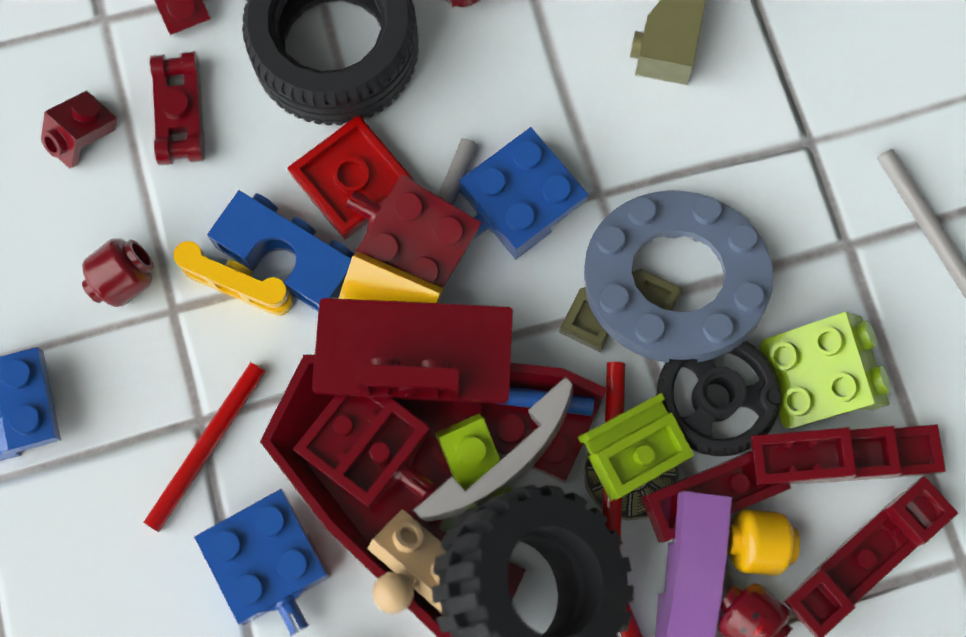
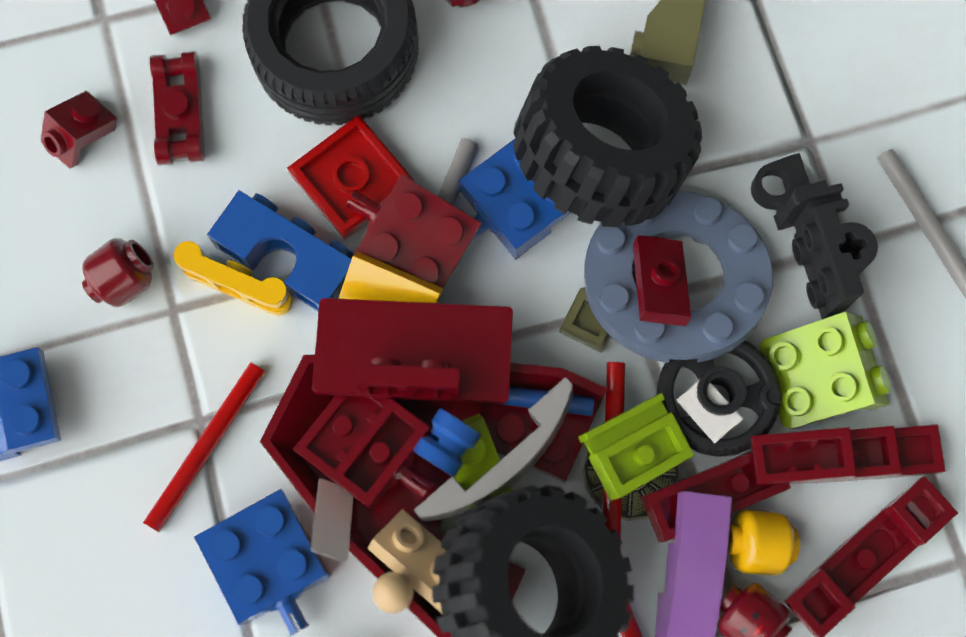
(332, 521): none -> white sticker
(447, 442): none -> blue wheel
(585, 172): none -> black tyre
(661, 280): none -> dark red plate
(711, 424): none -> white sticker
(829, 250): none -> black plate

